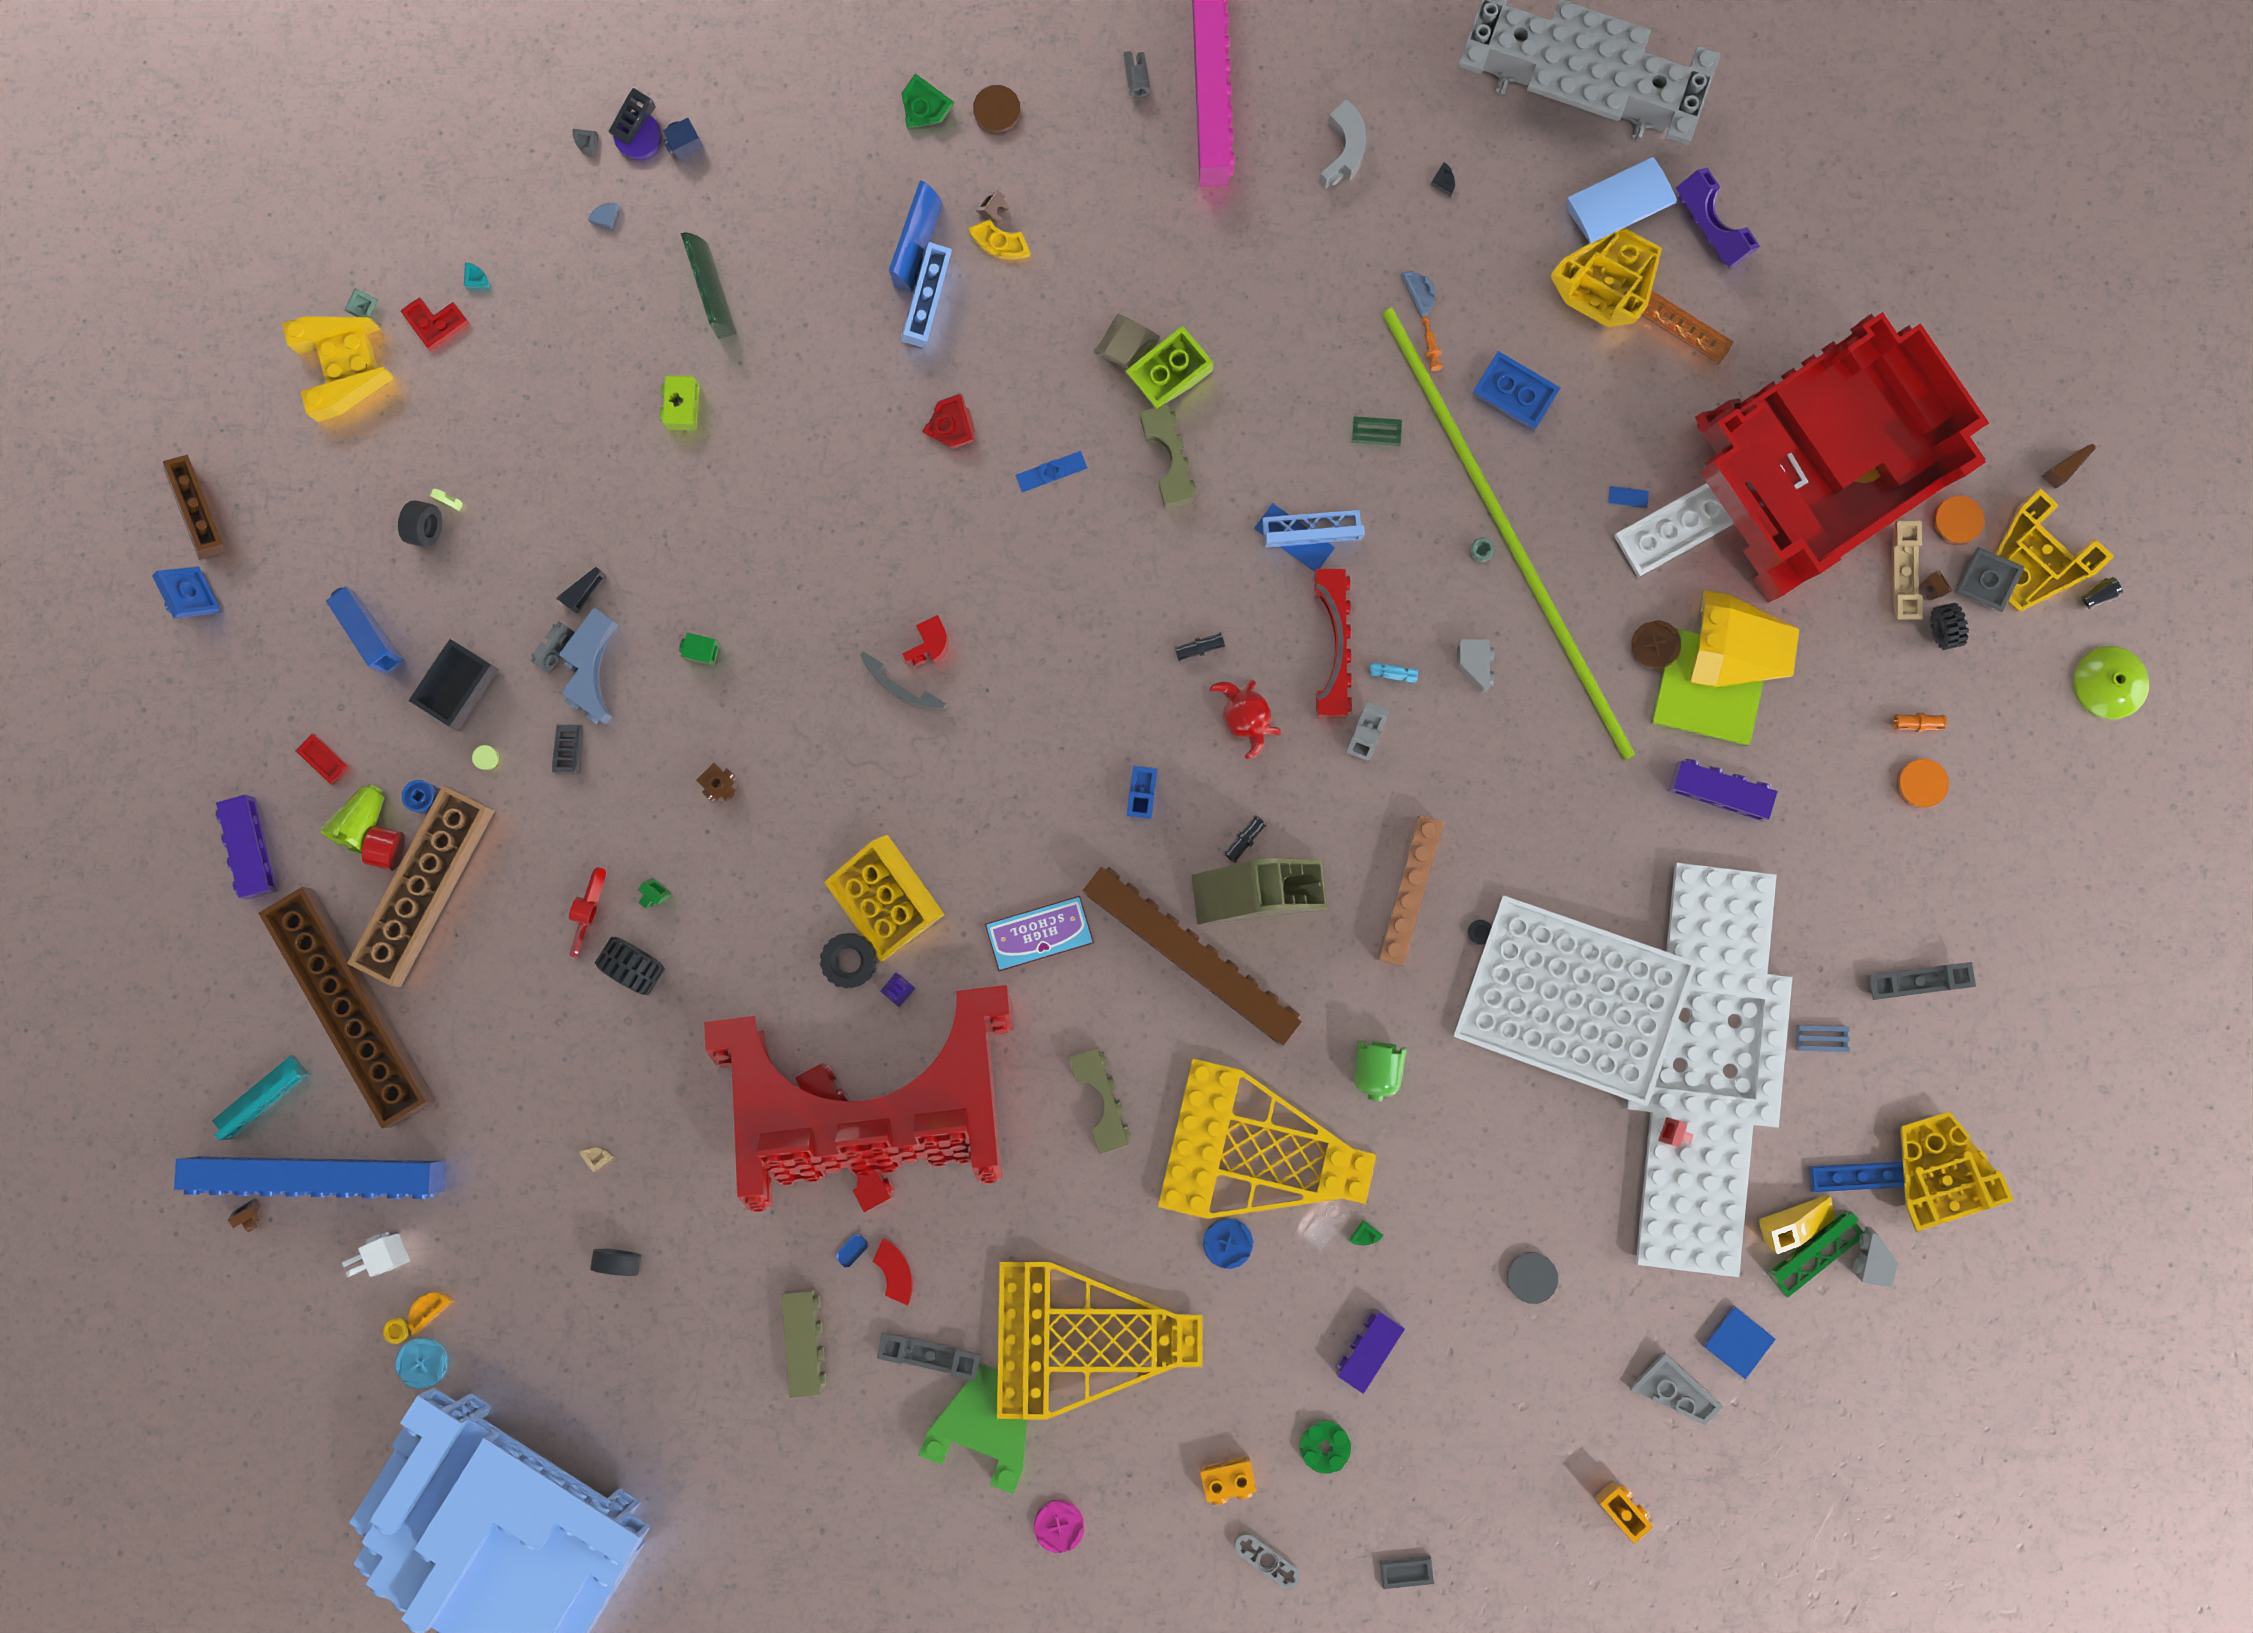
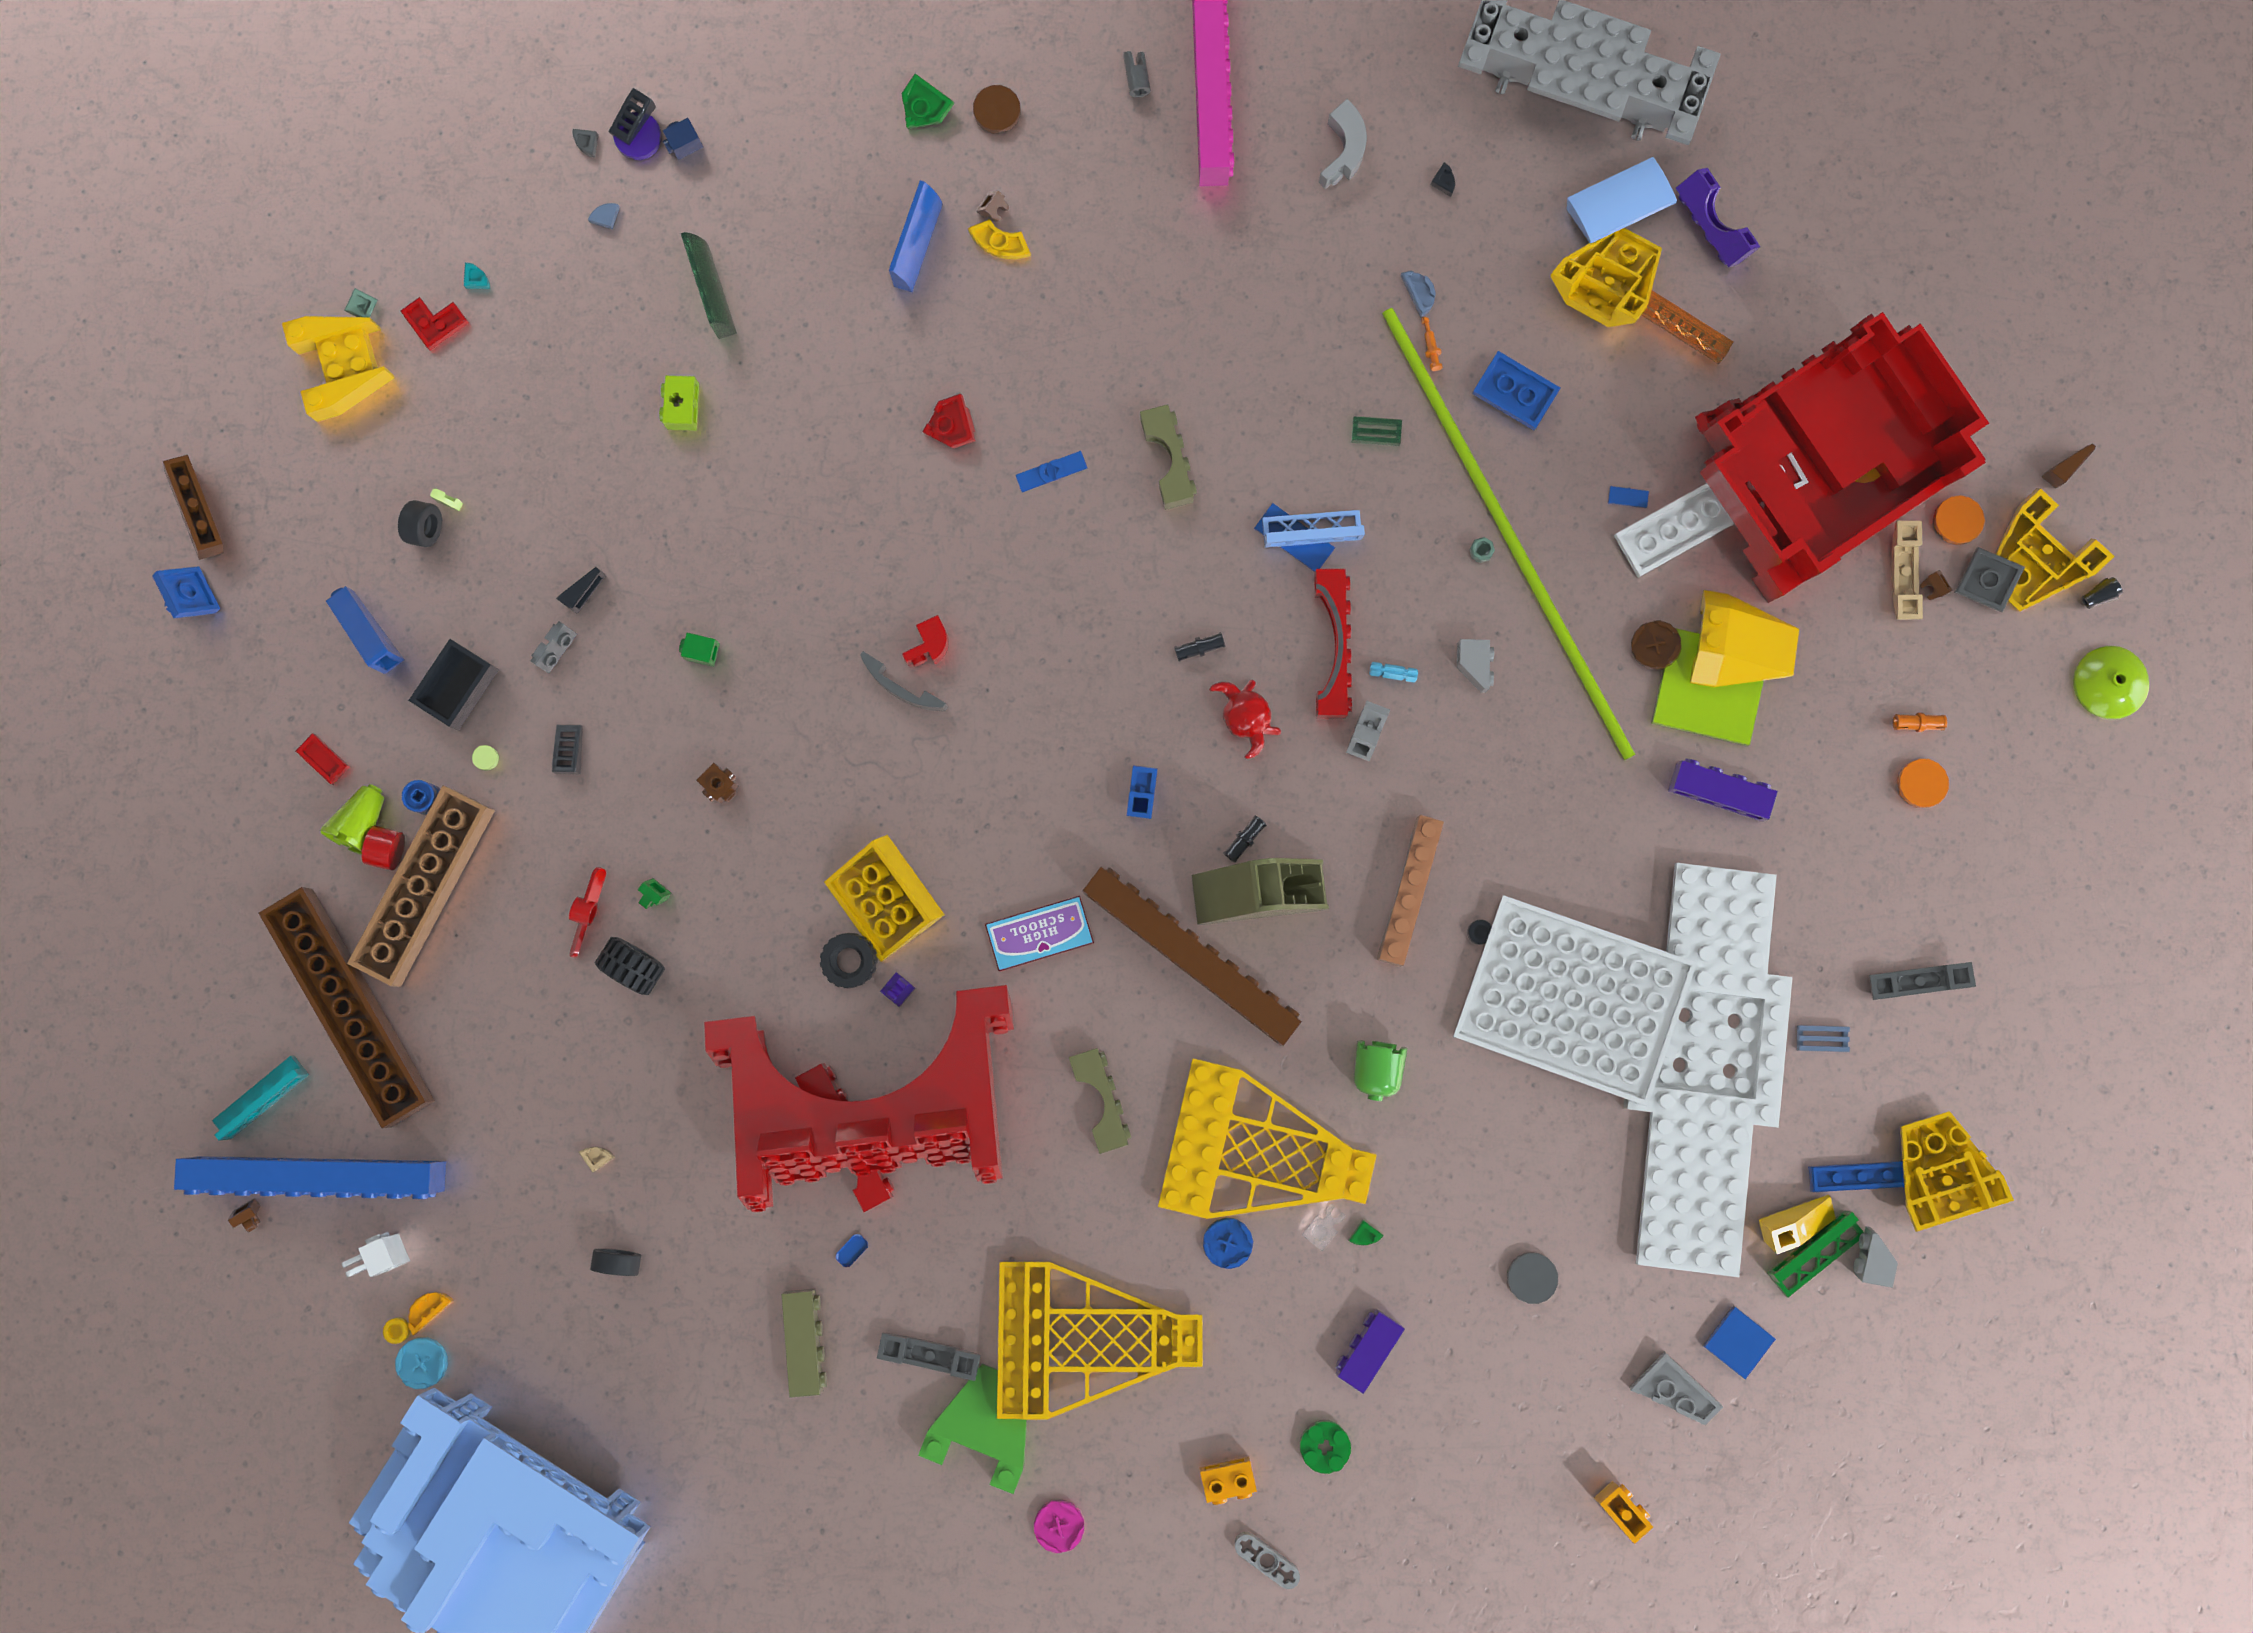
(245, 847): dark purple brick -> none
(585, 654): sand blue arch -> none
(896, 1271): red tile -> none
(926, 294): light blue brick -> none
(1126, 342): dark tan slope -> none
(1171, 368): lime slope -> none
(1406, 1572): dark grey tile -> none
(1675, 1133): tile -> none
(1949, 626): black tyre -> none

